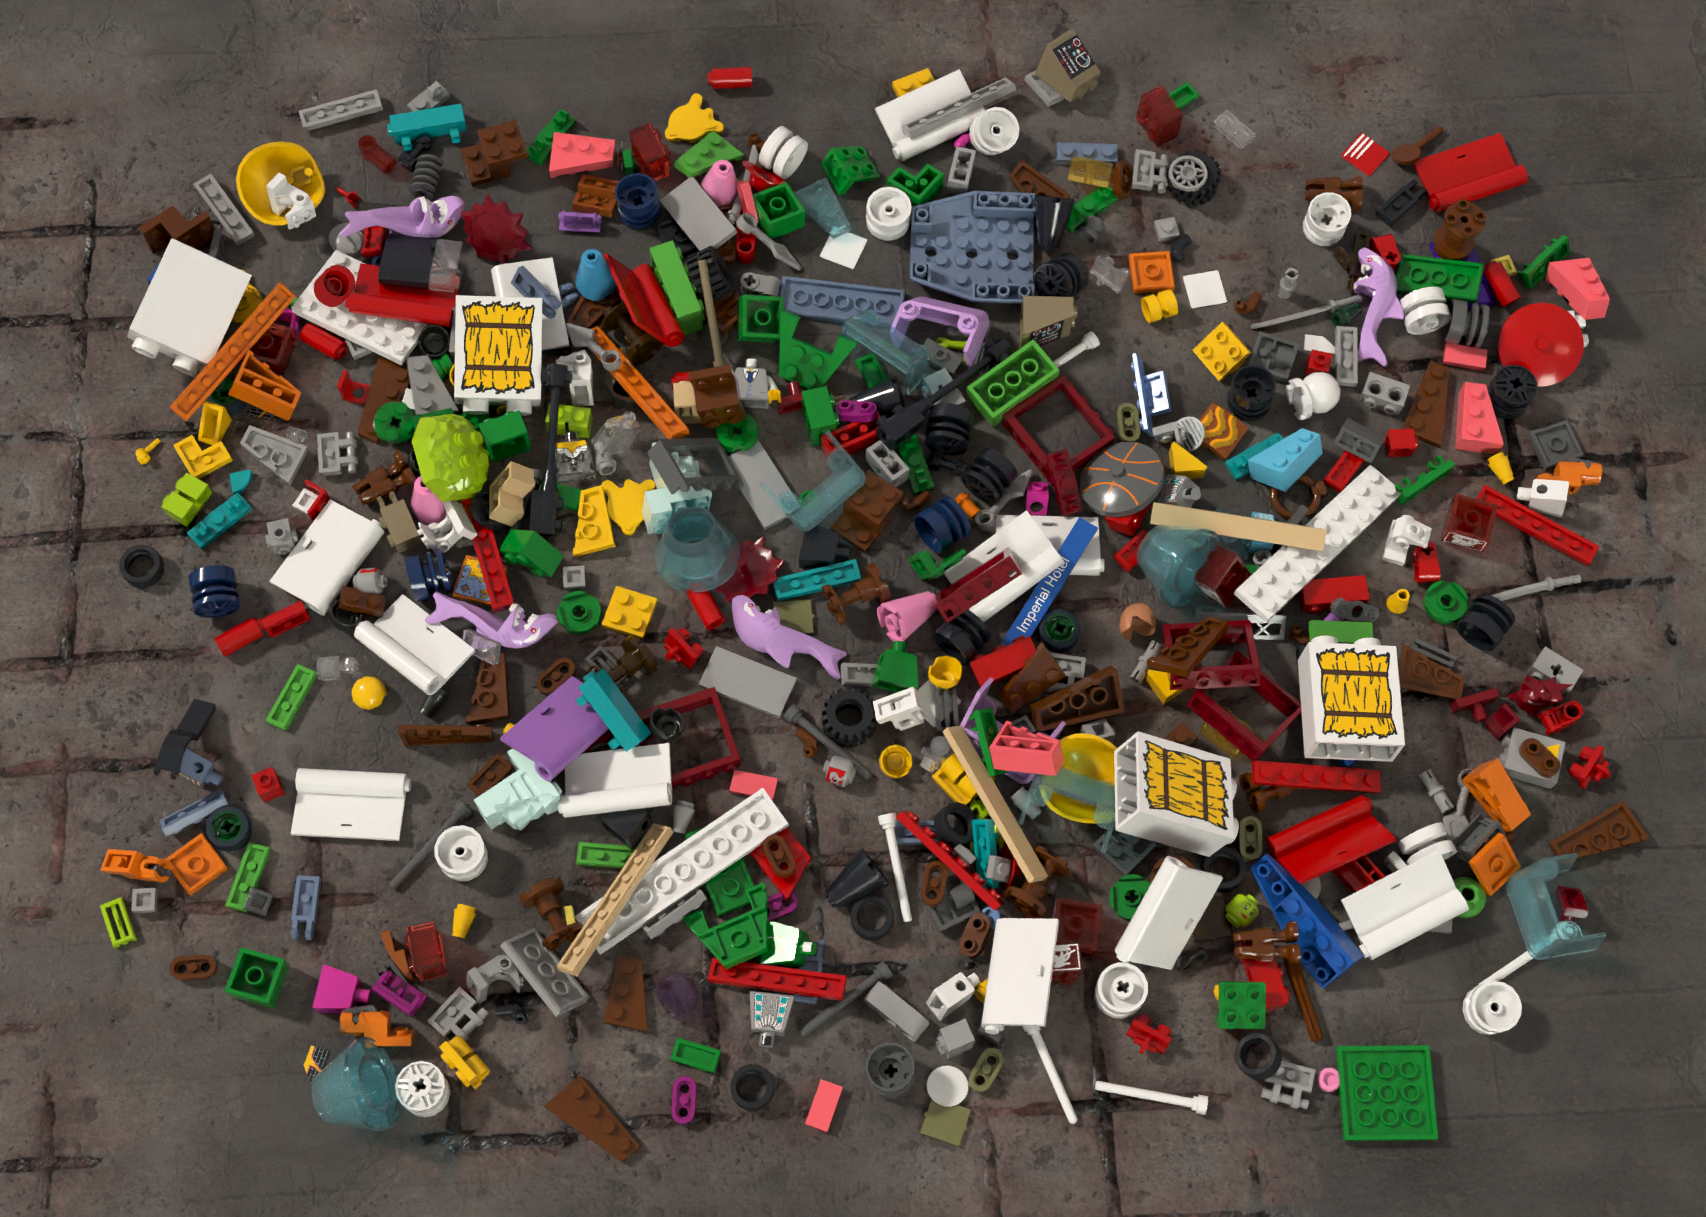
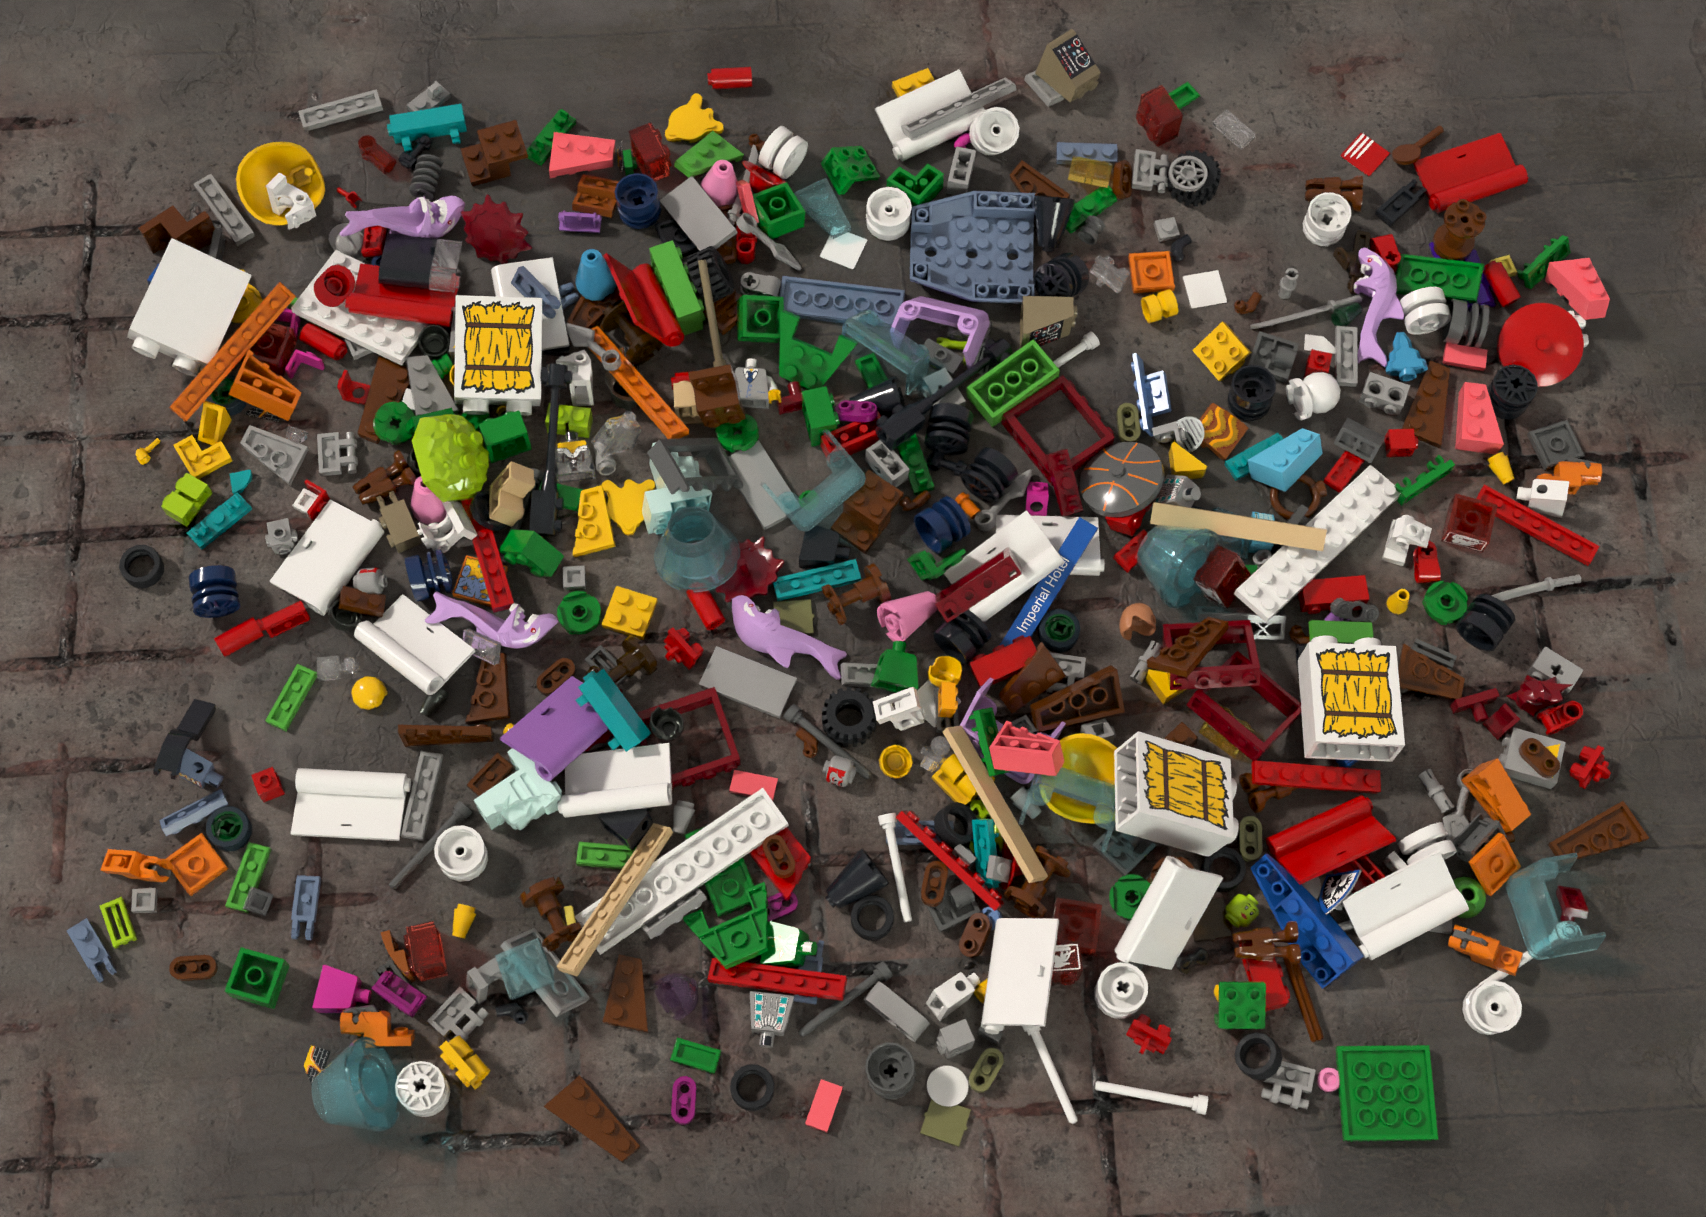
(91, 948): none -> sand blue hinge
(306, 358): none -> dark pink bracket
(422, 795): none -> light grey tile
(525, 968): none -> clear light blue tile
(947, 699): none -> light orange piece
(1336, 889): none -> shield
(1404, 359): none -> dark azure rock
(1485, 950): none -> orange plate

